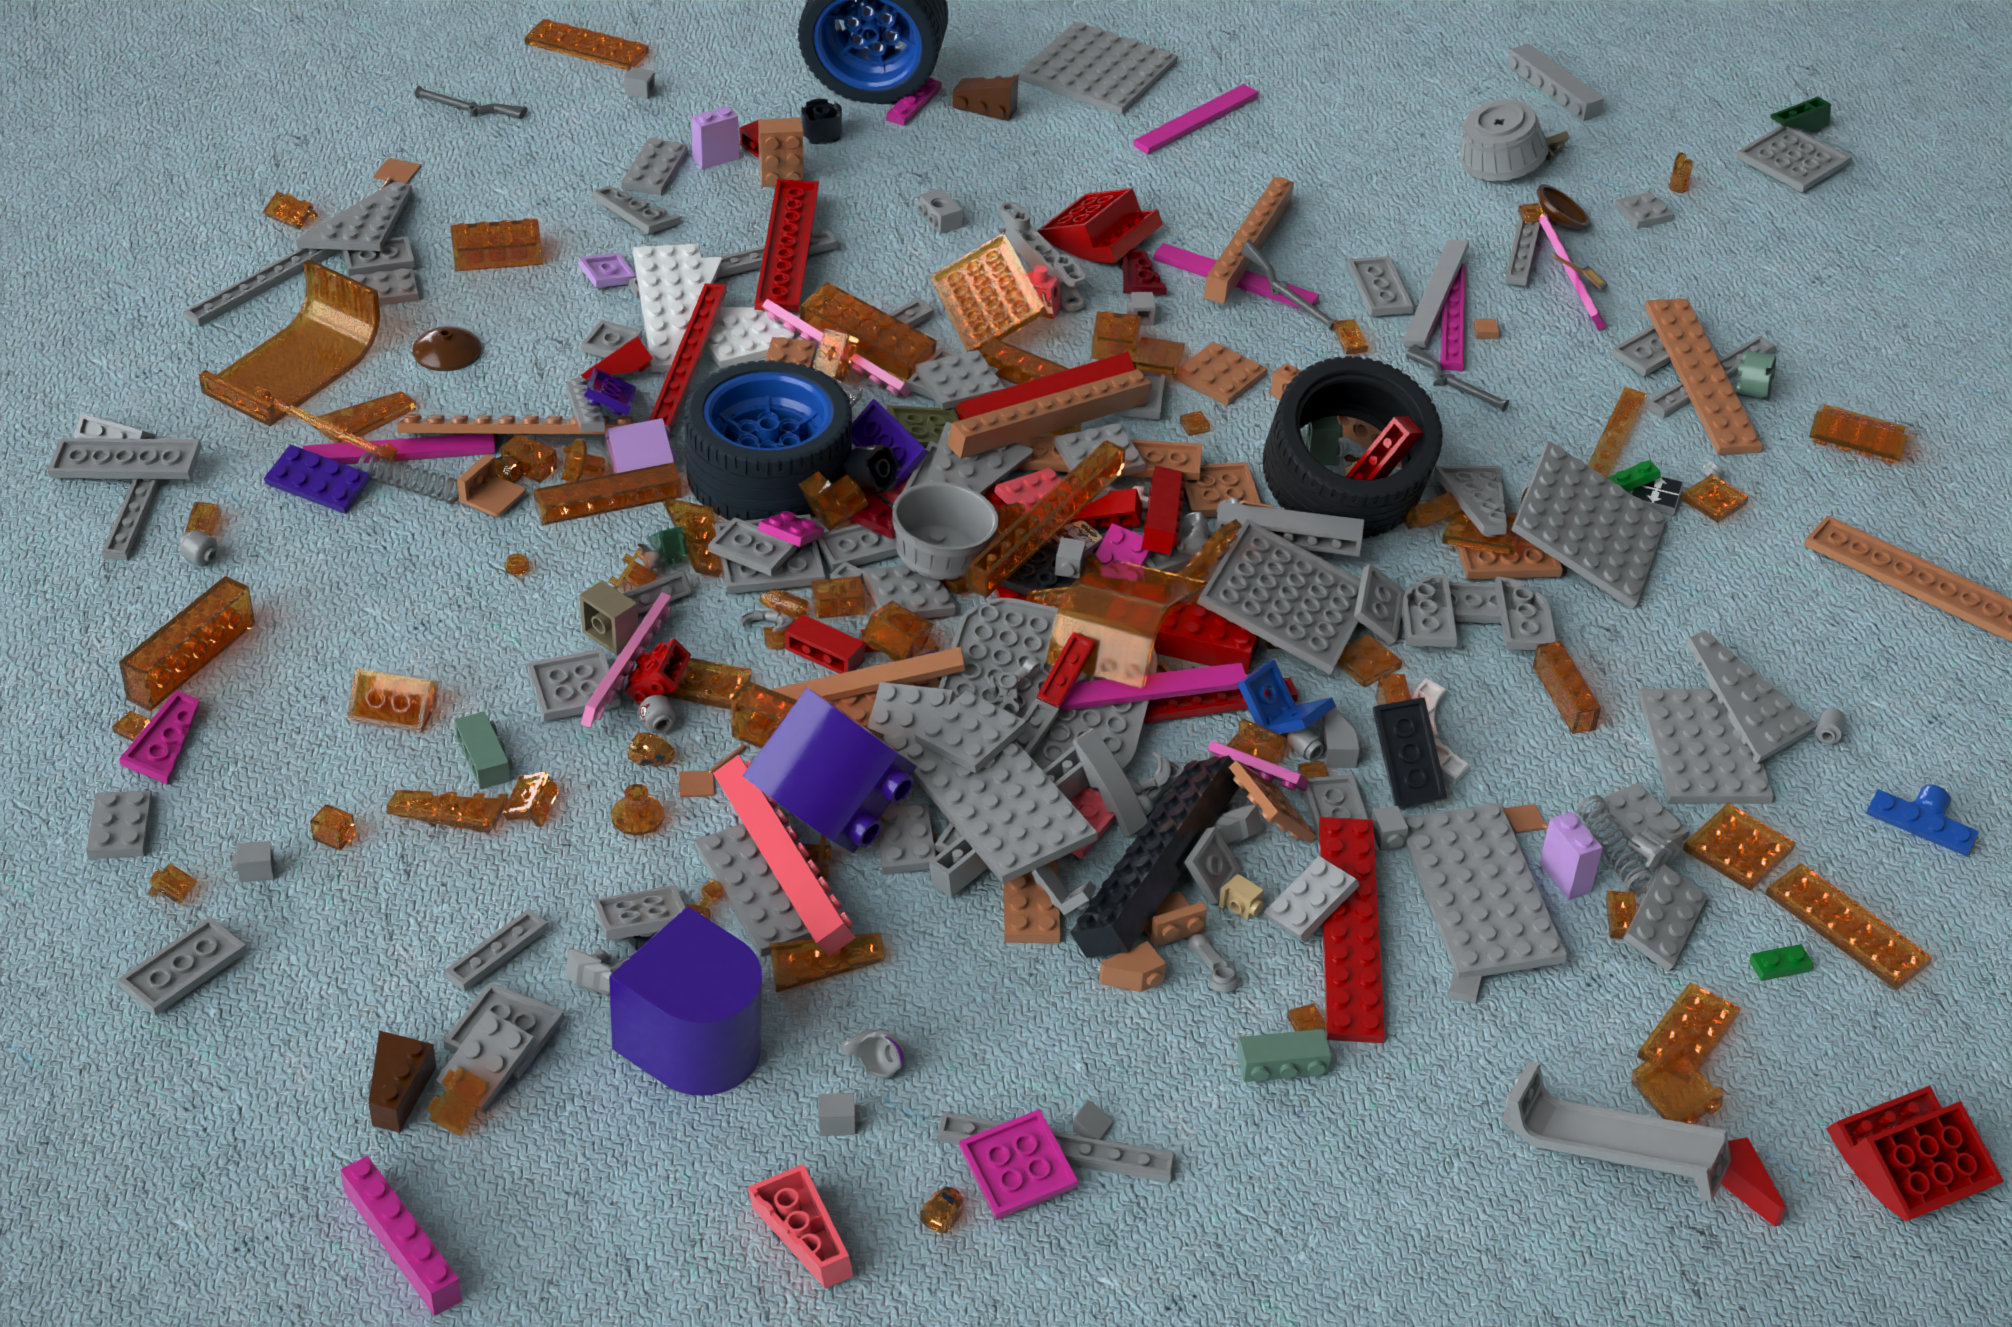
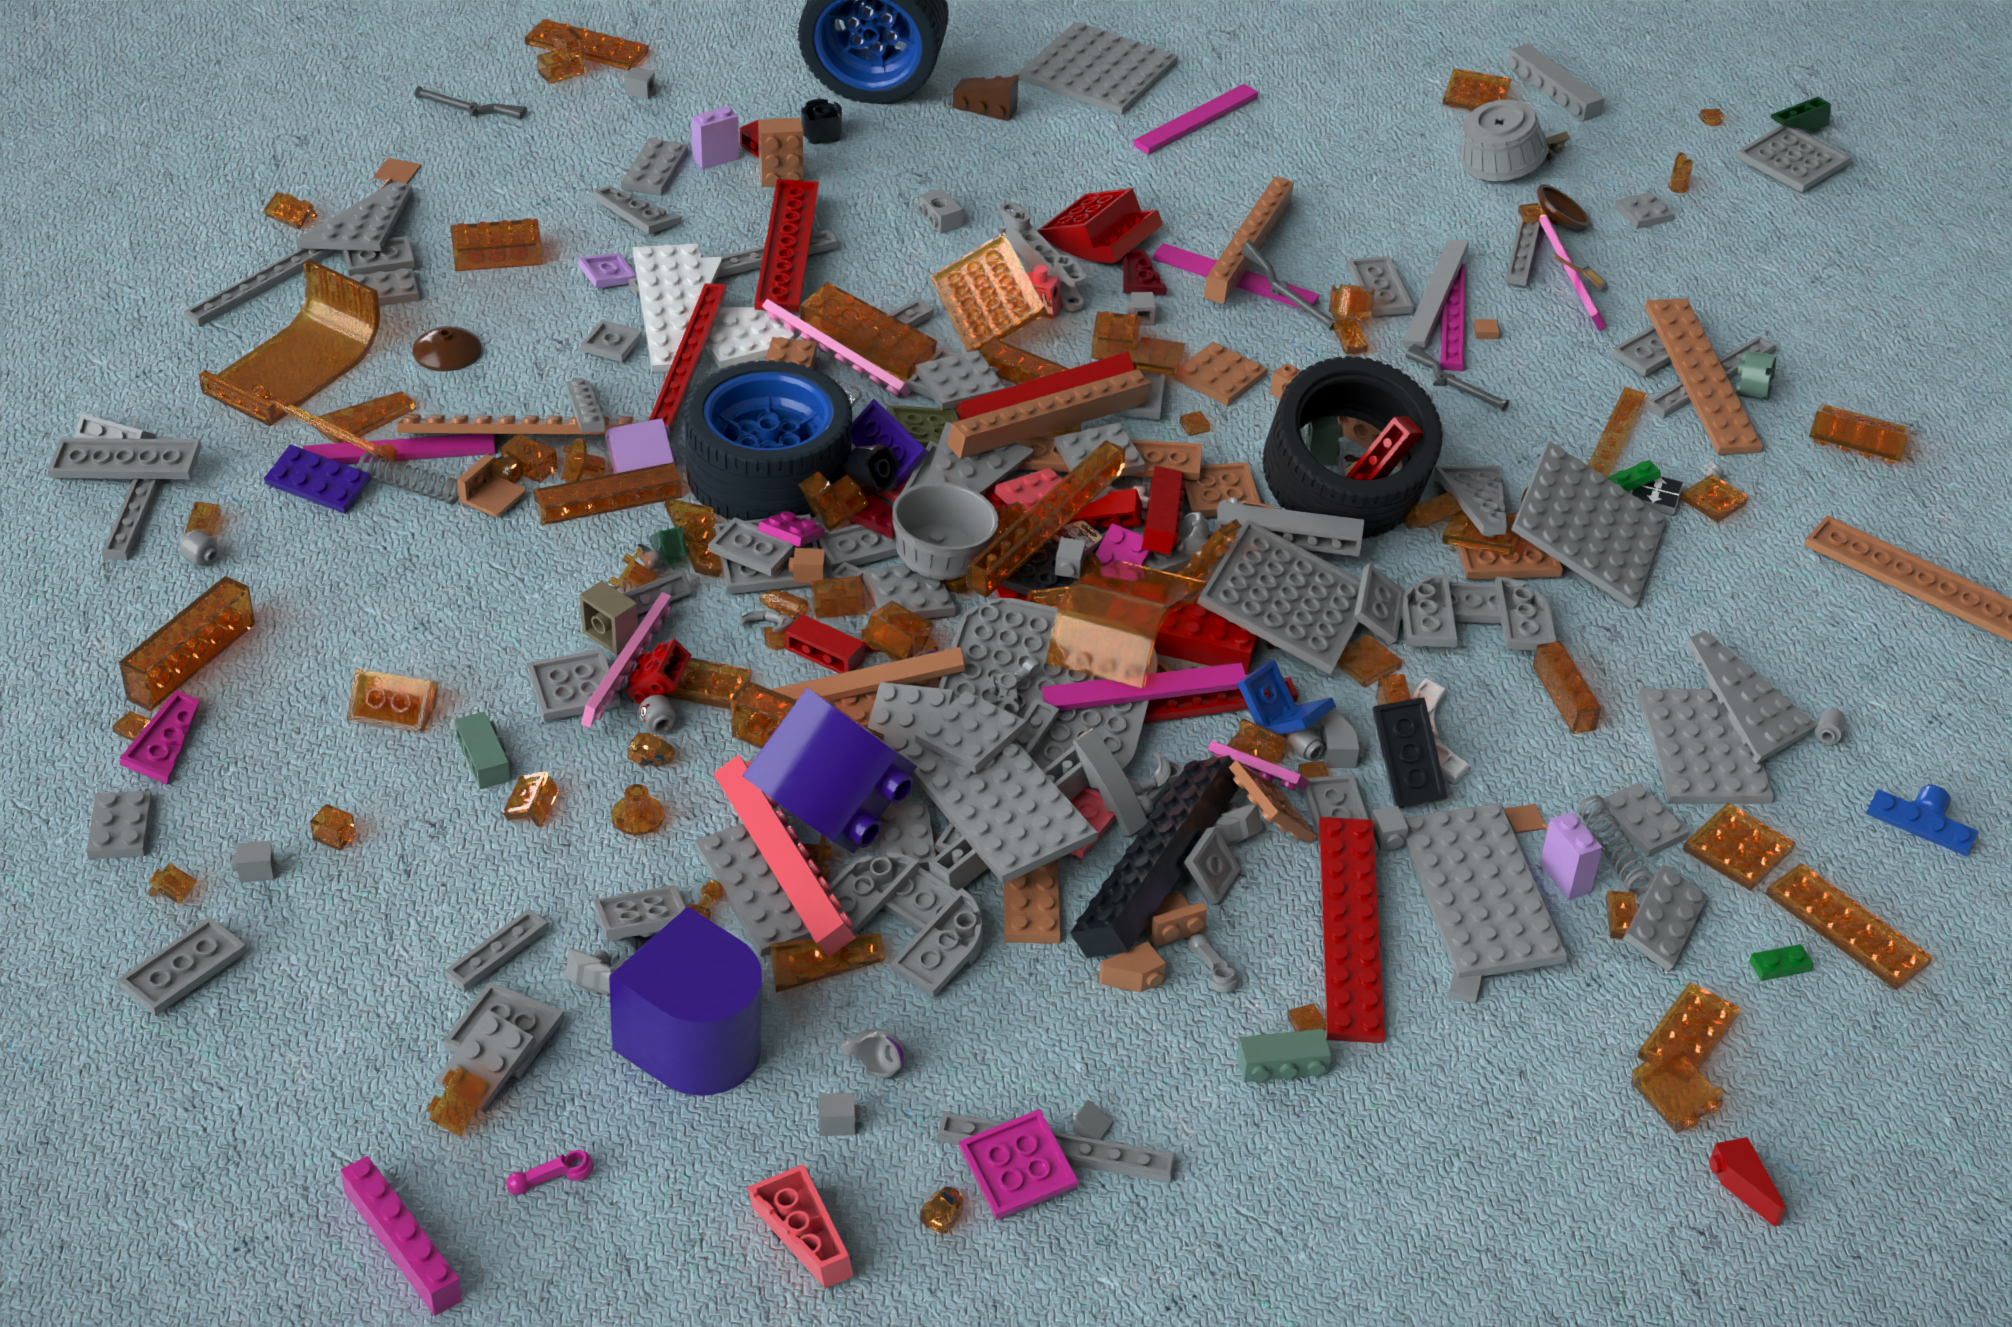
(398, 1079): reddish brown wedge -> none
(447, 809): clear orange wing -> none
(516, 564): clear orange plate -> none
(521, 1182): none -> dark pink piece
(565, 60): none -> clear orange brick
(610, 392): dark purple plate -> none
(625, 359): red slope -> none
(701, 782): nougat piece -> none
(807, 565): none -> nougat brick
(835, 343): clear orange brick -> none
(912, 104): dark pink plate -> none
(945, 917): none -> light grey plate
(1059, 895): light grey bracket -> none
(1066, 670): red tile -> none
(1242, 897): tan brick -> none
(1311, 899): light grey plate -> none
(1351, 301): none -> clear orange brick
(1474, 89): none -> clear orange plate
(1616, 1134): light grey panel -> none
(1655, 848): light grey connector -> none
(1711, 116): none -> clear orange tile
(1916, 1153): red slope -> none

